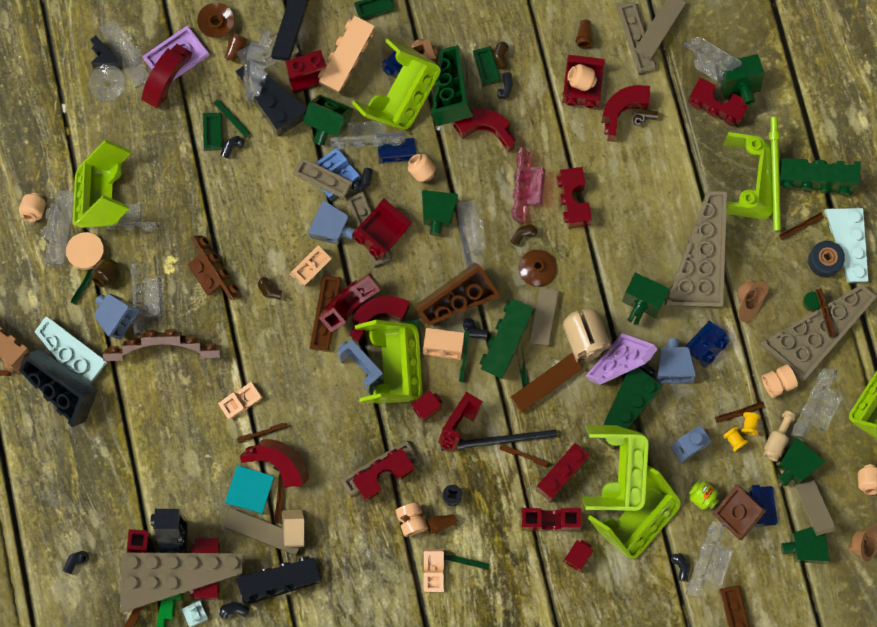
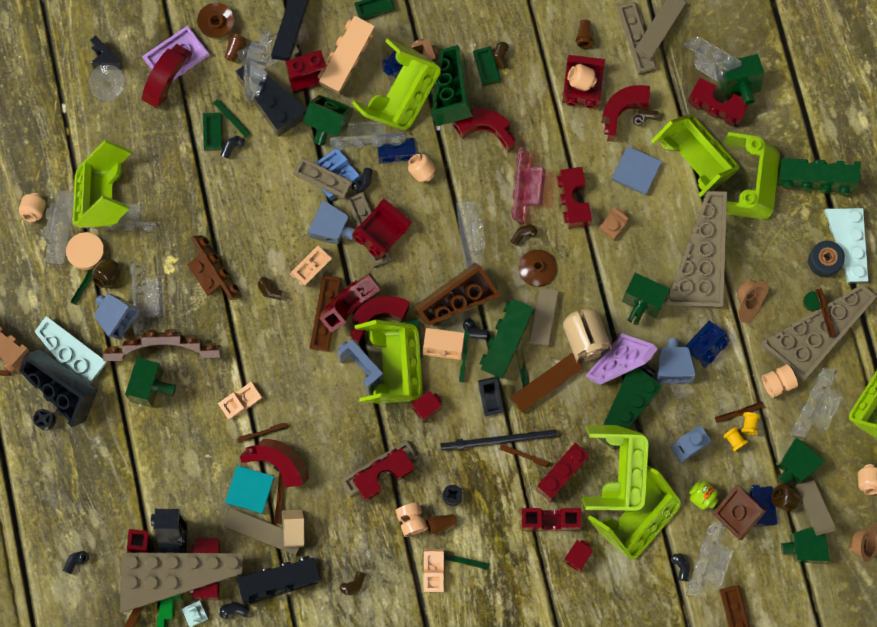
(40, 419): none -> black wheel
(125, 52): clear bracket -> none
(146, 382): none -> dark green brick
(354, 586): none -> dark brown arm
(438, 210): dark green torso -> none
(467, 407): dark red panel -> none
(490, 396): none -> black slope
(508, 84): black arm -> none
(614, 223): none -> medium nougat bracket
(636, 170): none -> sand blue tile
(699, 150): none -> lime windscreen
(774, 137): lime bar -> none
(778, 440): tan piece -> none
(785, 497): none -> dark brown head
(817, 217): reddish brown piece -> none

